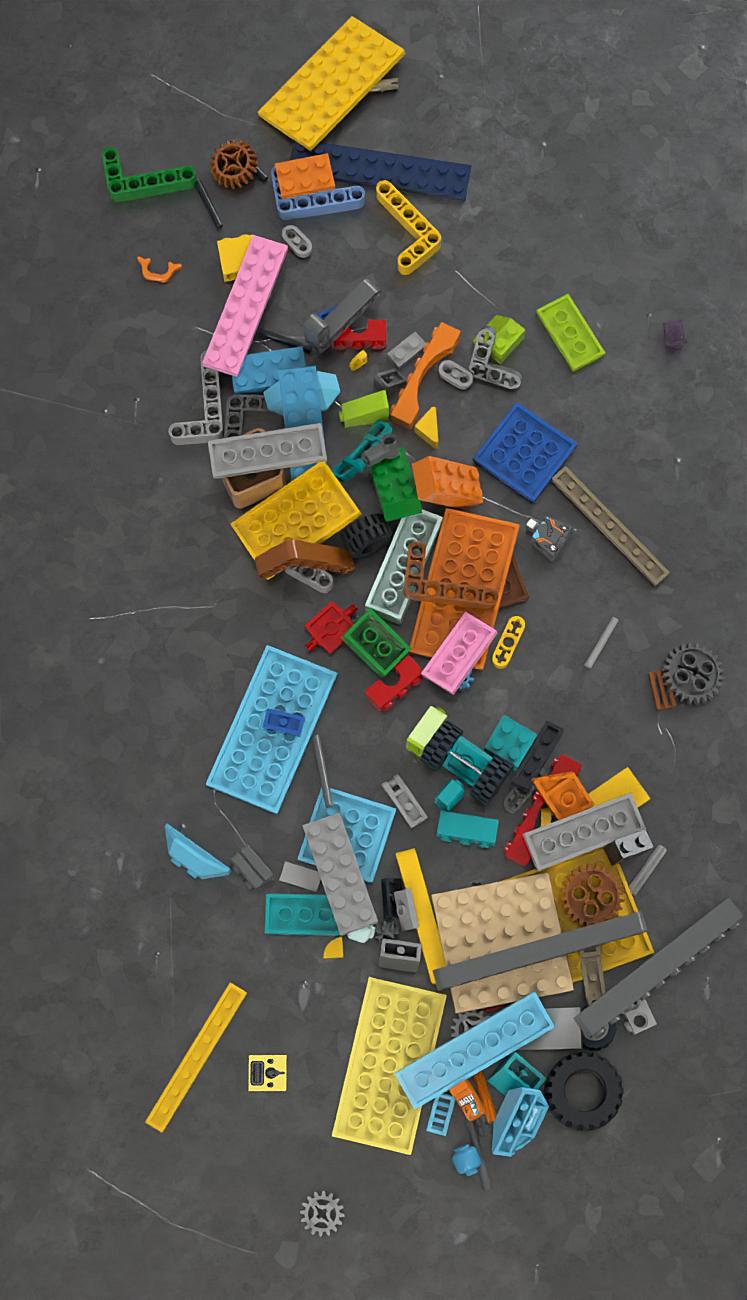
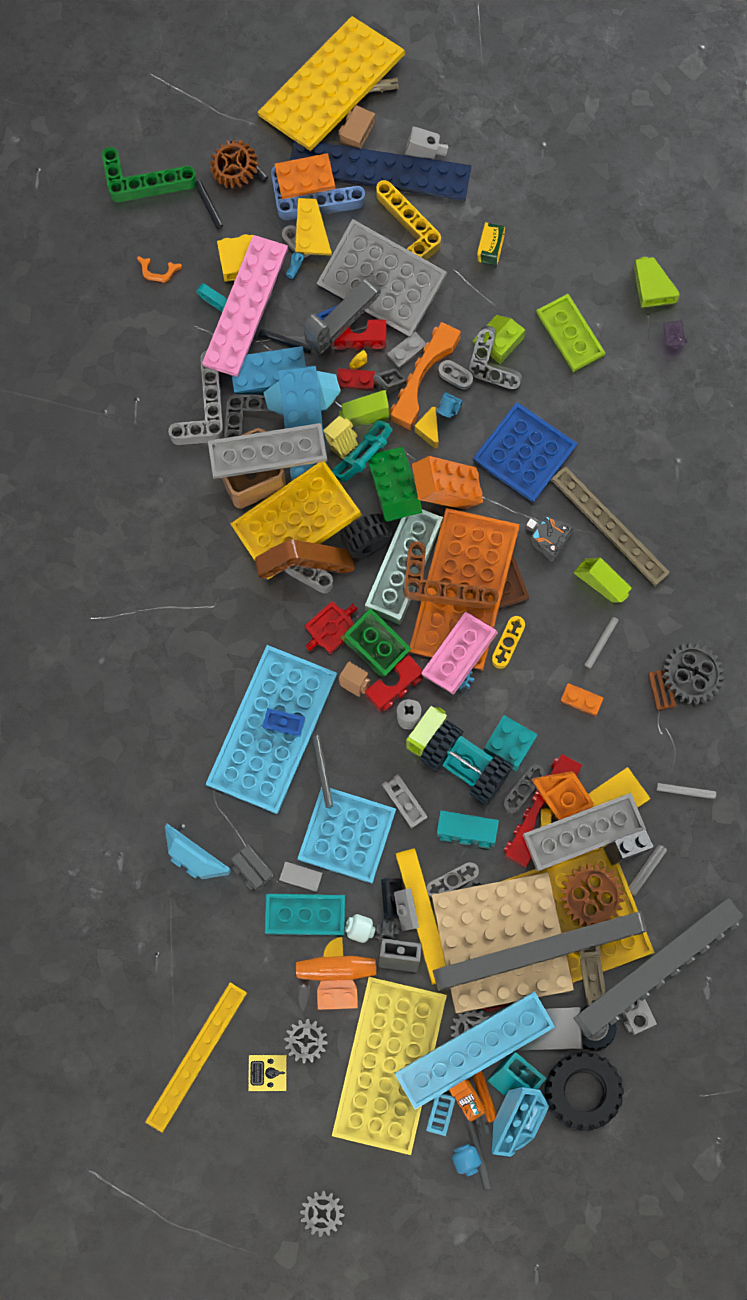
(212, 296): none -> teal beam
(295, 263): none -> dark azure arm
(305, 1050): none -> light grey gear
(310, 230): none -> yellow wing
(336, 977): none -> orange plate
(340, 874): light grey plate -> none
(341, 436): none -> light yellow brick
(354, 679): none -> medium nougat brick
(355, 379): none -> red plate
(357, 127): none -> medium nougat brick
(387, 449): dark grey piece -> none
(403, 277): none -> light grey plate
(408, 707): none -> light grey piece
(424, 144): none -> light grey torso
(449, 405): none -> dark azure piece
(450, 795): teal brick -> none
(468, 878): none -> light grey beam
(491, 243): none -> piece
(537, 756): black plate -> none
(581, 699): none -> orange plate
(603, 579): none -> lime slope
(653, 283): none -> lime slope
(686, 791): none -> light grey bar

